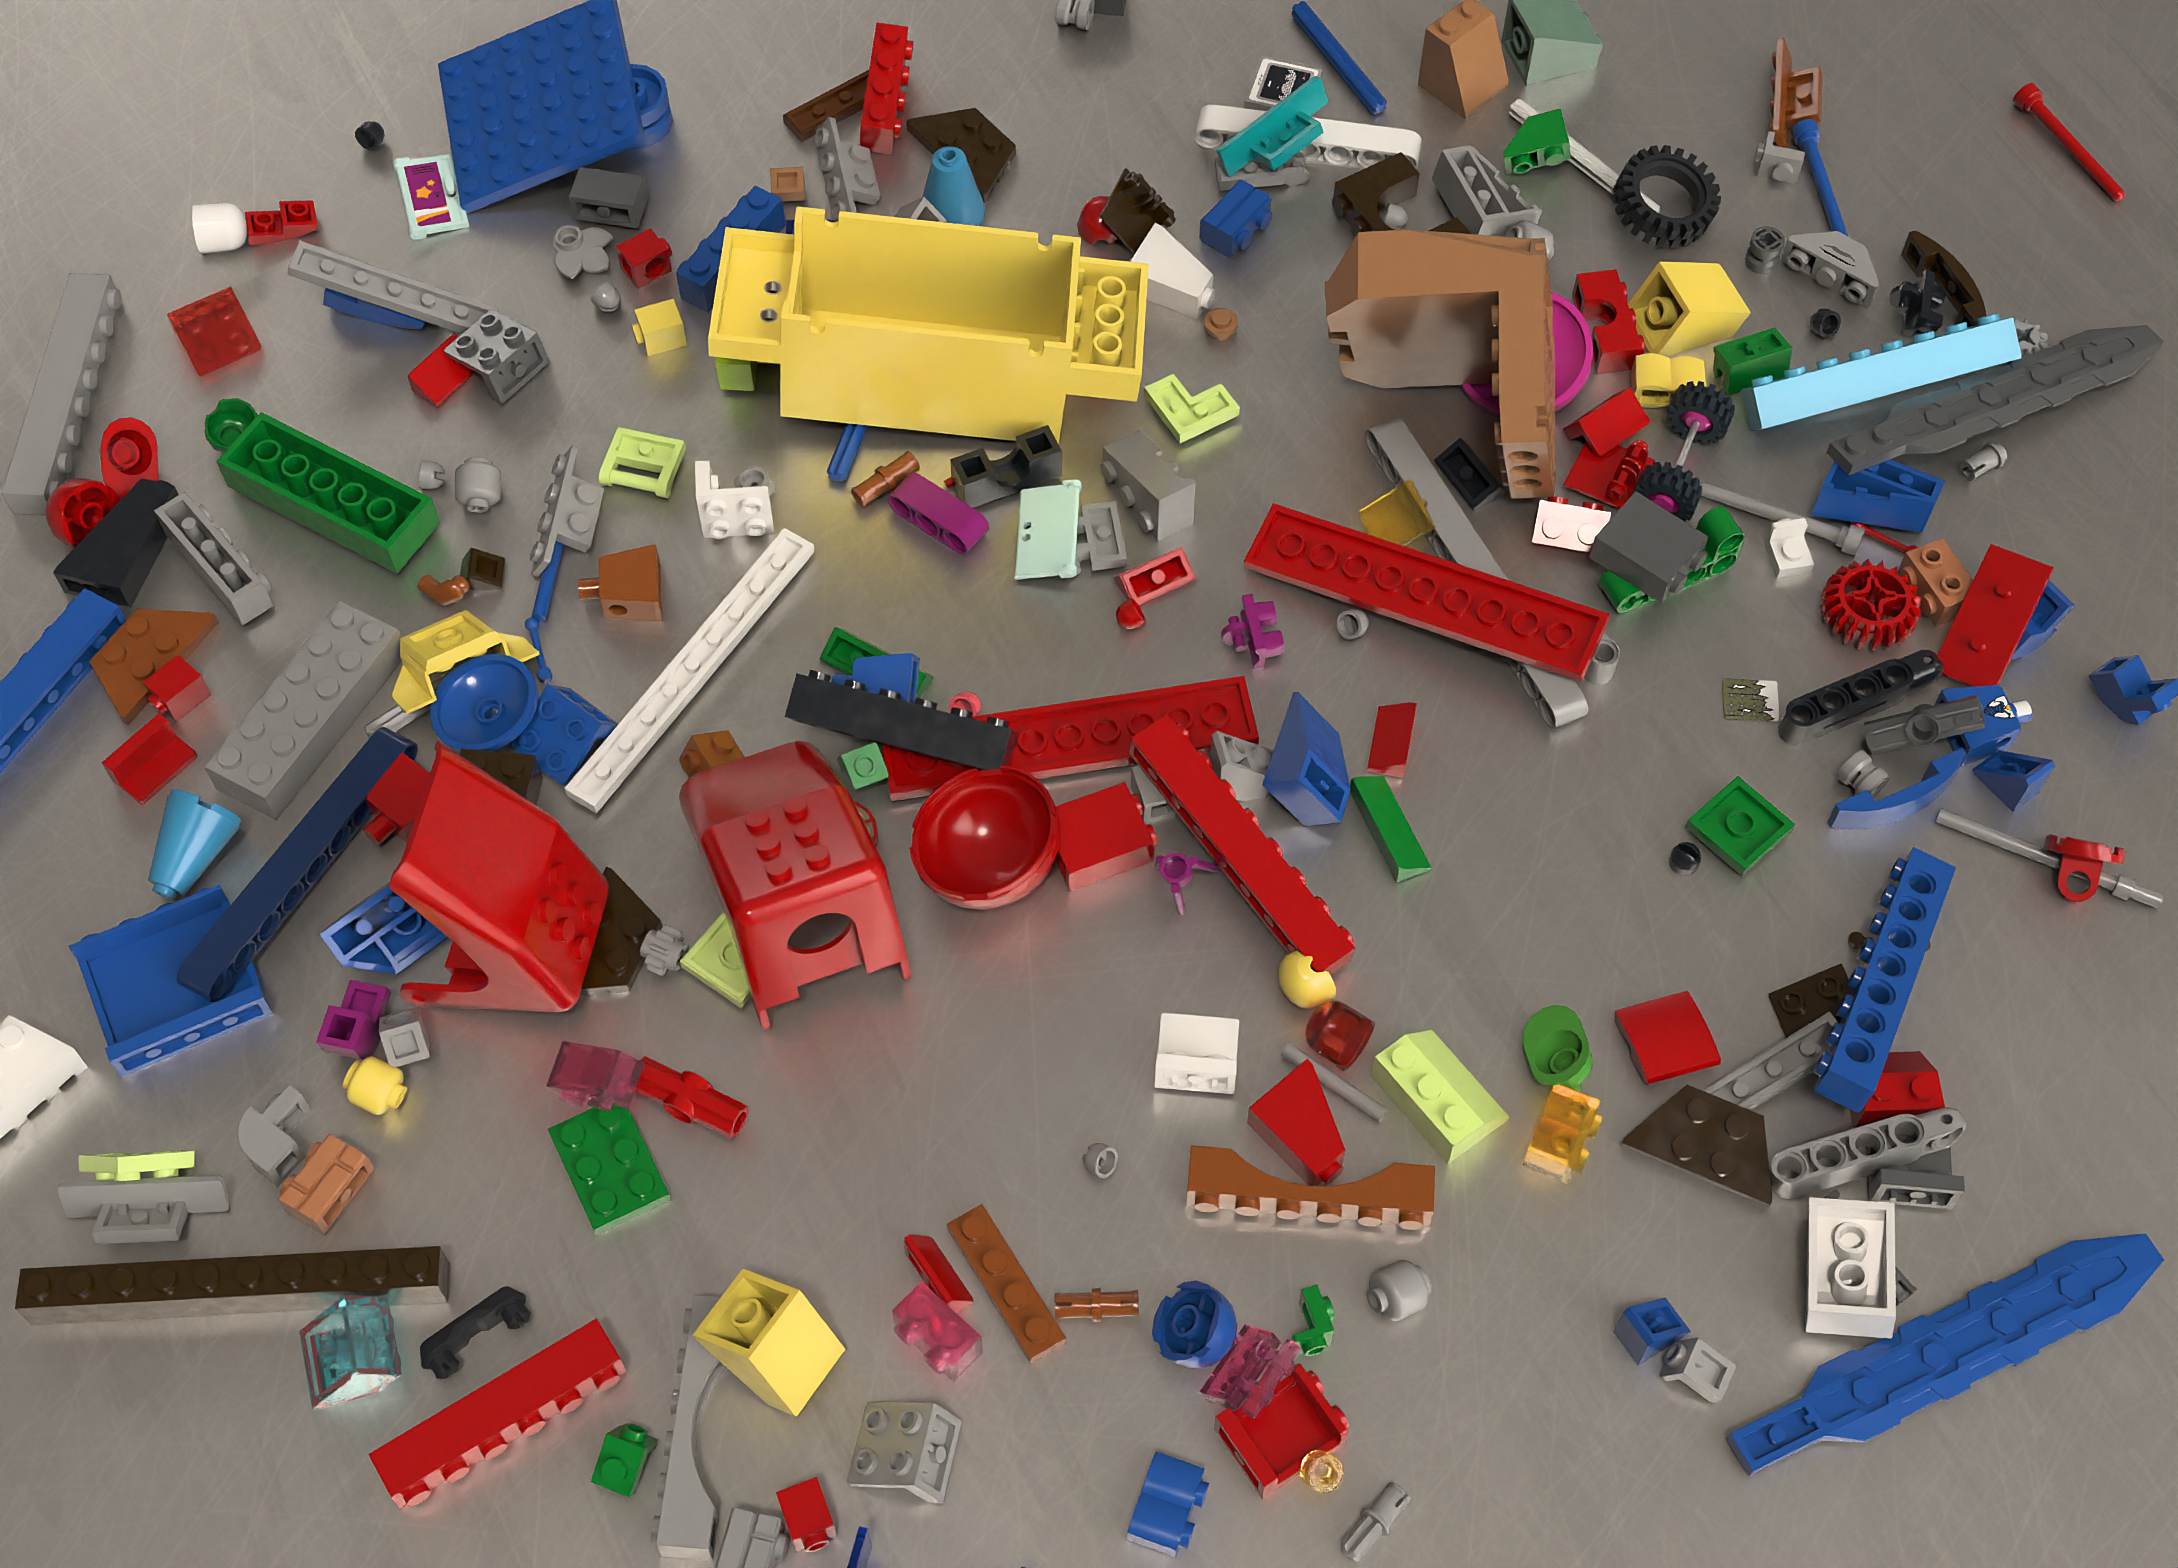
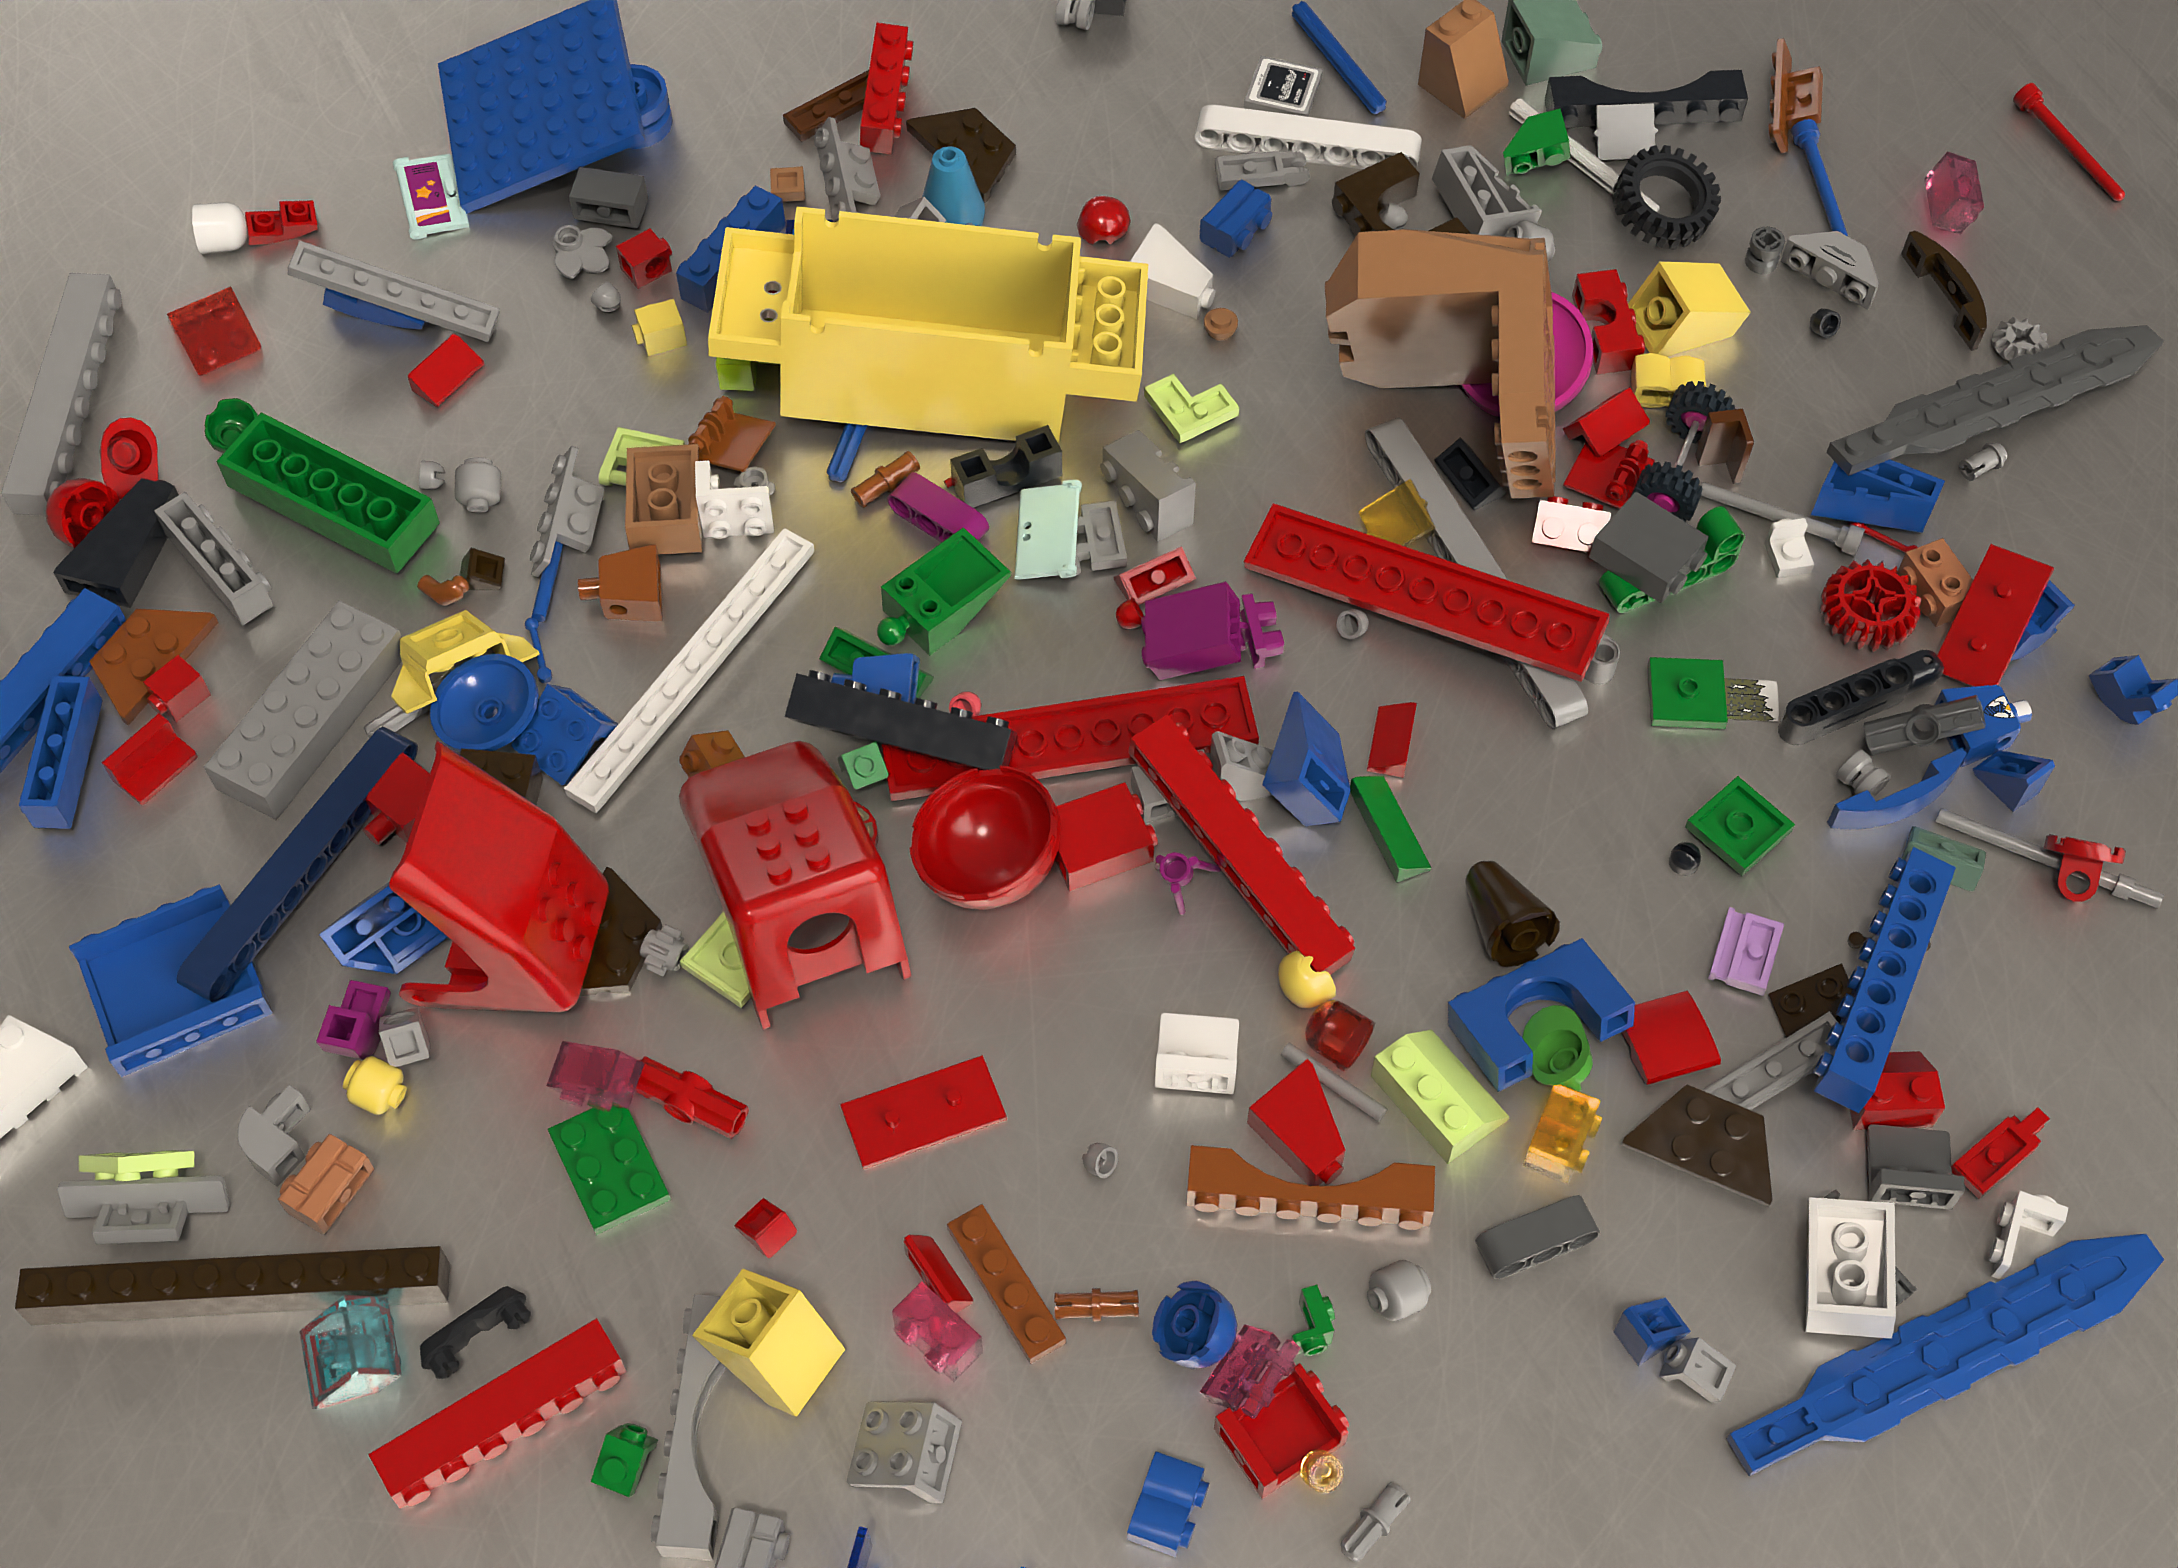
(61, 752): none -> blue brick
(188, 842): dark azure cone -> none
(370, 135): black hinge -> none
(501, 352): dark grey bracket -> none
(663, 499): none -> medium nougat slope
(729, 437): none -> dark orange hinge
(766, 1227): none -> red slope
(807, 1515): red brick -> none
(923, 1112): none -> red piece
(940, 593): none -> green slope
(1135, 209): dark brown hinge -> none
(1192, 631): none -> magenta brick
(1277, 132): teal bracket -> none
(1509, 915): none -> dark brown cone
(1537, 1237): none -> dark grey beam
(1567, 976): none -> blue arch
(1624, 130): none -> light grey piece
(1687, 693): none -> green plate
(1711, 98): none -> black arch
(1726, 440): none -> reddish brown panel
(1746, 951): none -> lavender plate
(1751, 358): green hinge -> none
(1778, 162): light grey bracket -> none
(1852, 1165): light grey piece -> none
(1880, 373): brick -> none
(1916, 304): black hips -> none
(1954, 193): none -> clear pink brick
(1967, 859): none -> sand green slope
(1999, 1152): none -> red hinge
(2028, 1210): none -> white bracket

